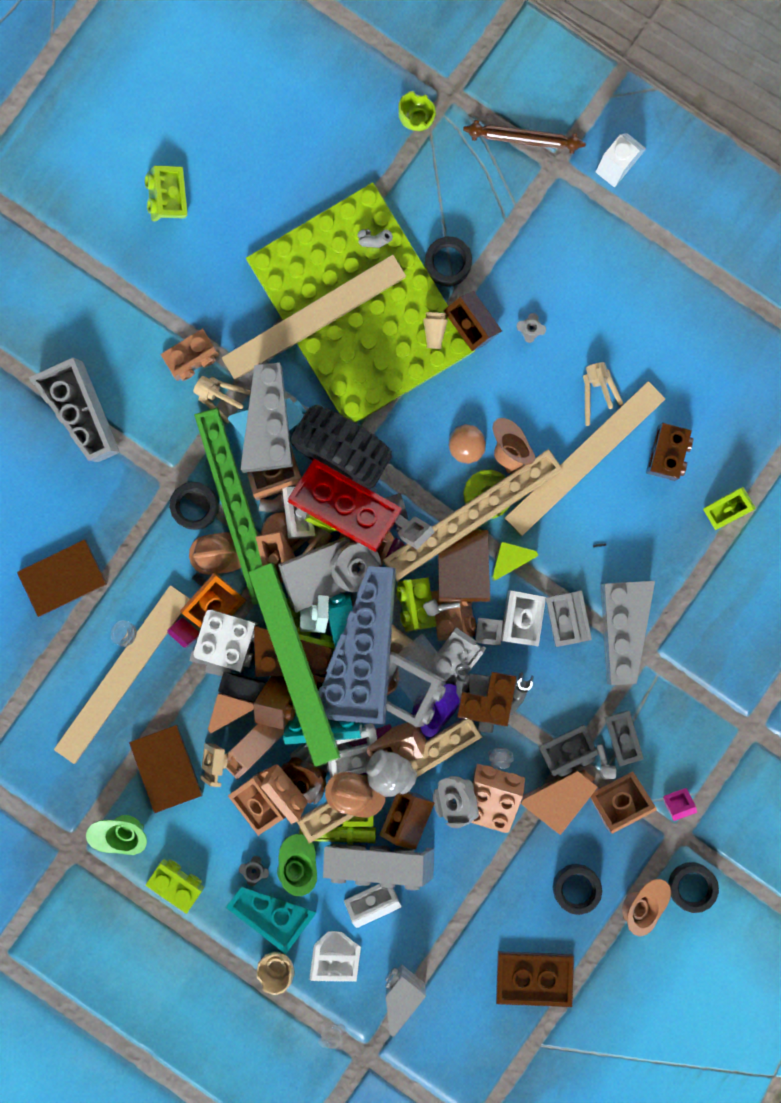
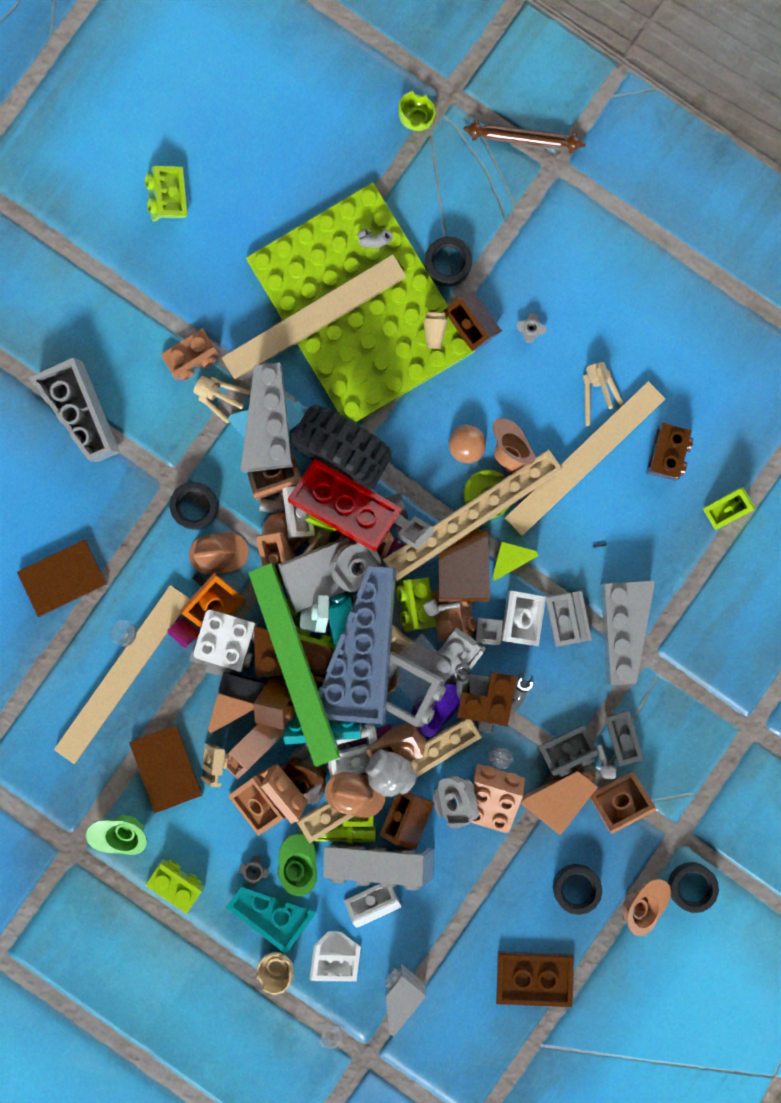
(230, 492): bright green tile -> none
(619, 158): white slope -> none
(680, 804): dark pink plate -> none

